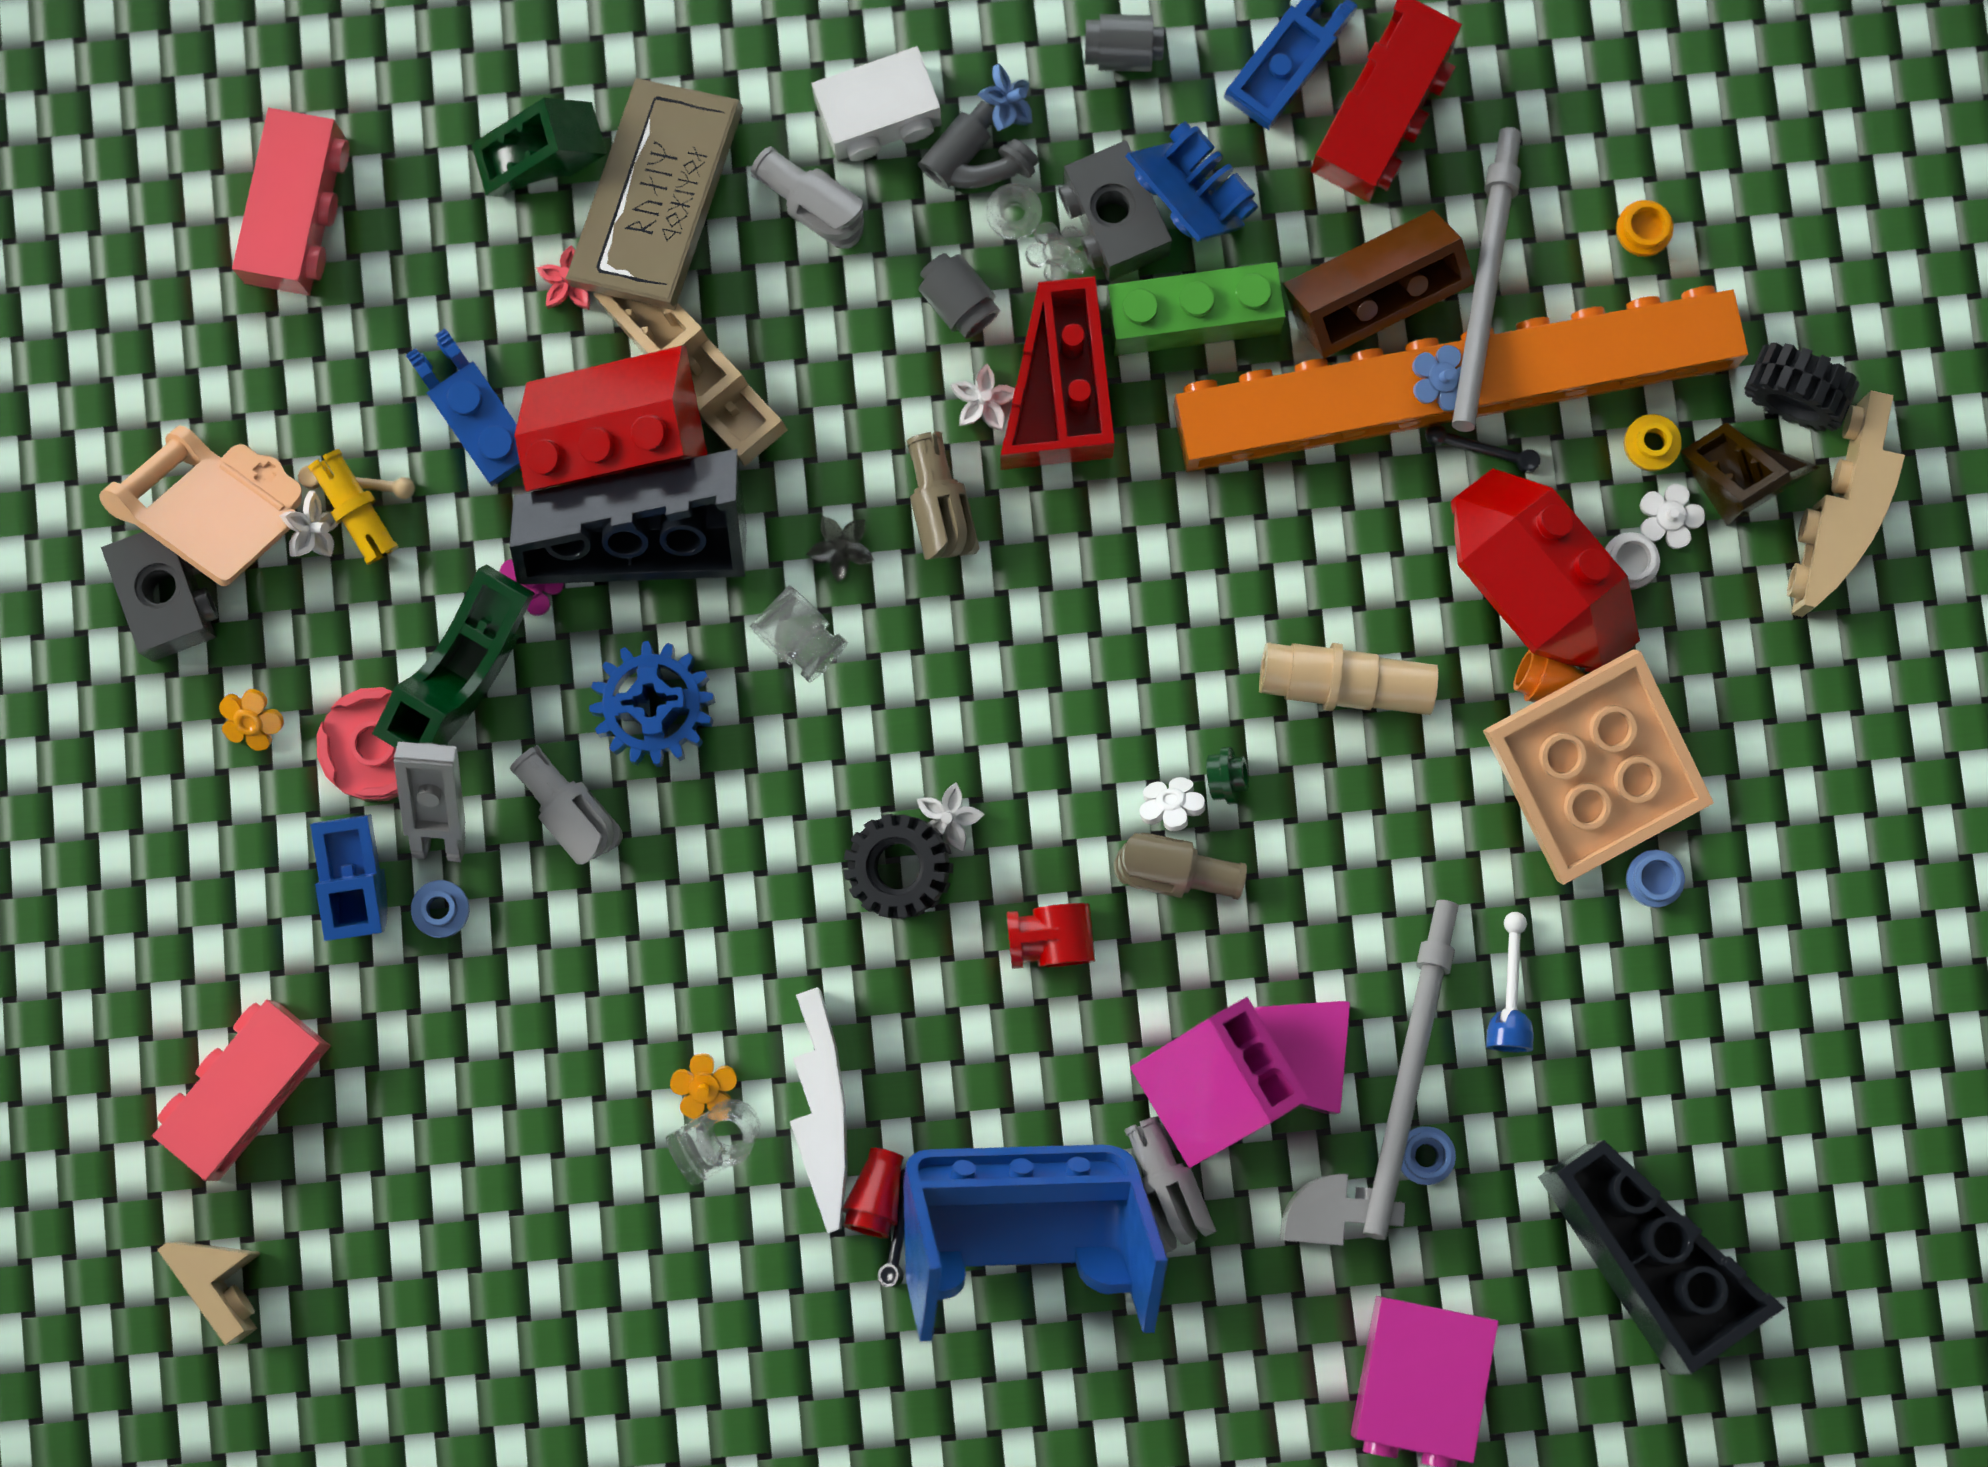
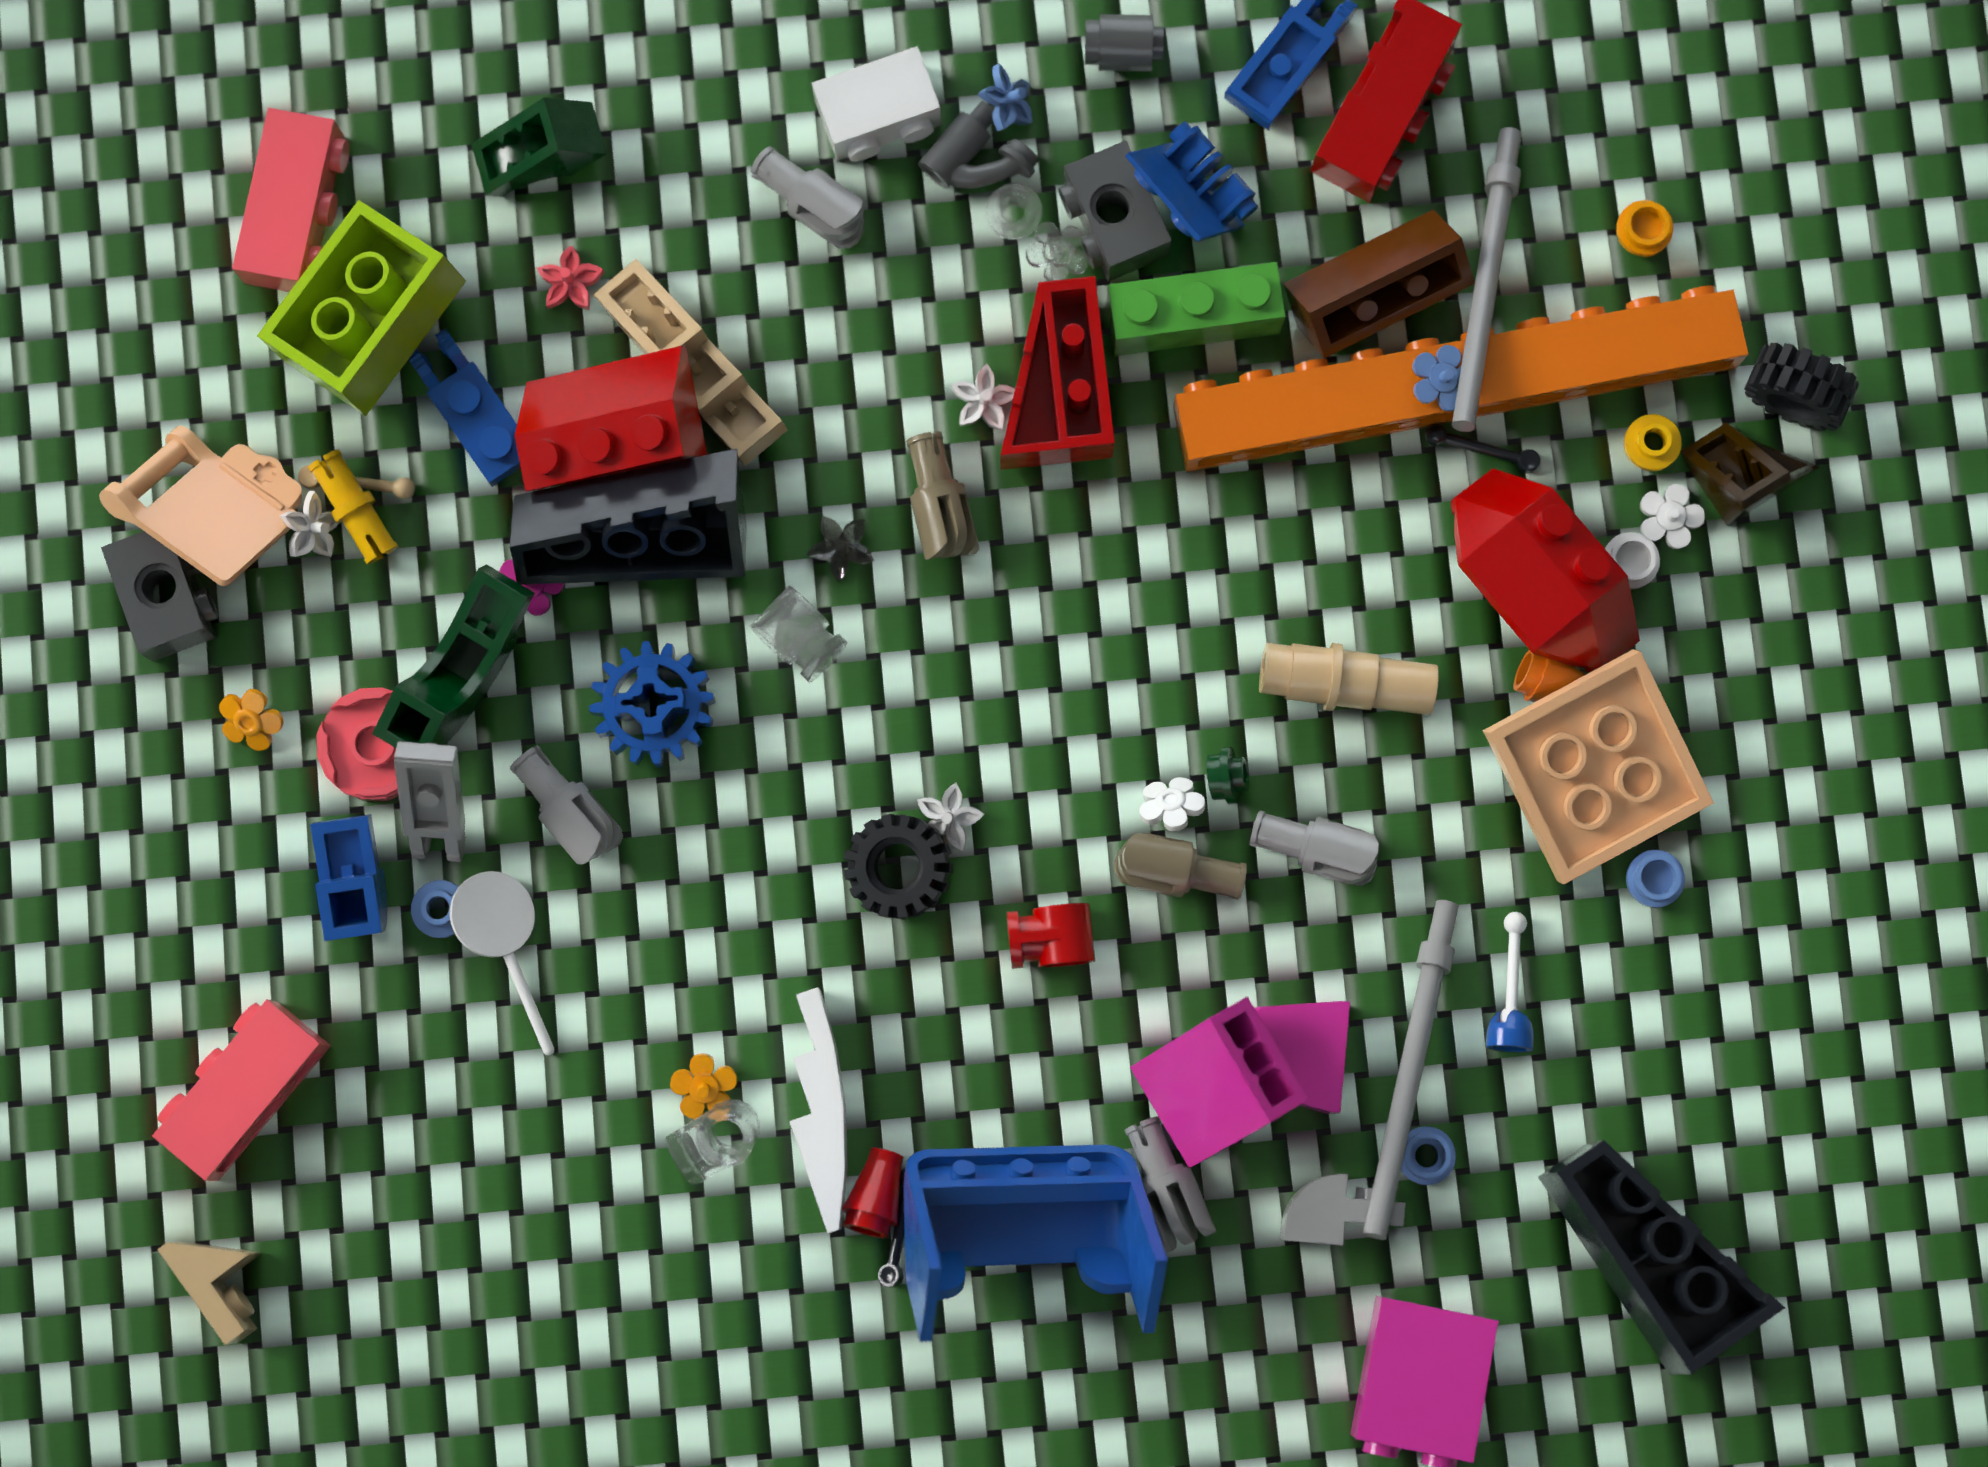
(362, 307): none -> lime brick
(494, 919): none -> white piece
(654, 193): dark tan tile -> none
(958, 294): dark grey brick -> none
(1321, 847): none -> light grey arm
(1845, 525): tan slope -> none

